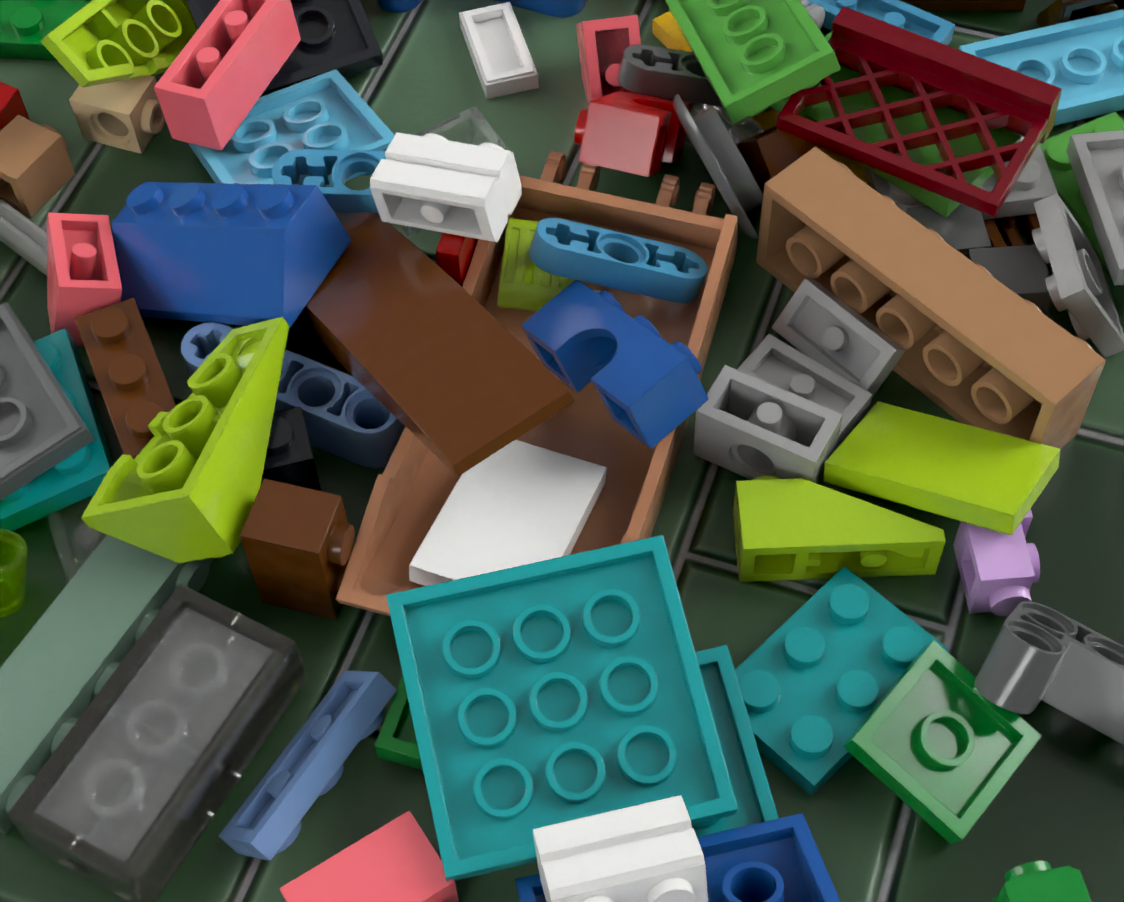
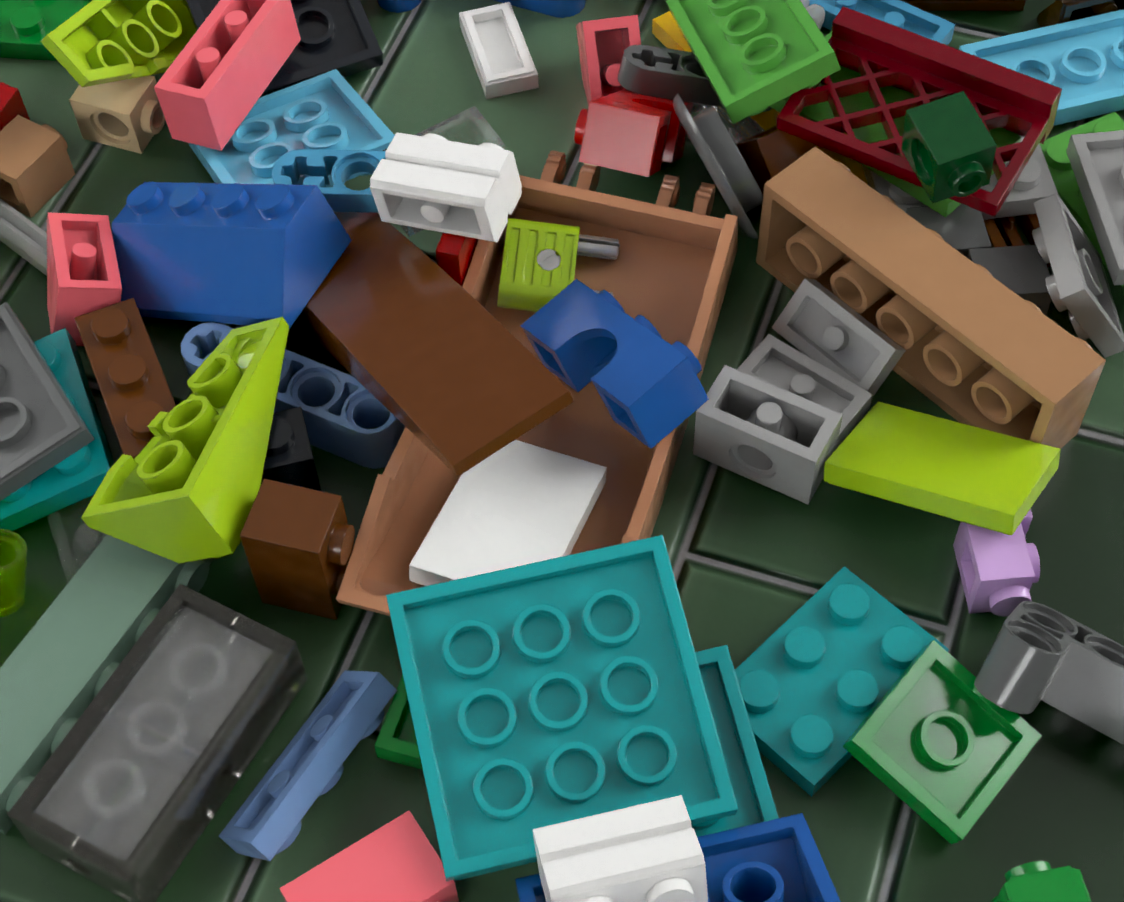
(617, 260): dark azure beam -> none
(813, 531): lime slope -> none
(948, 147): none -> dark green brick

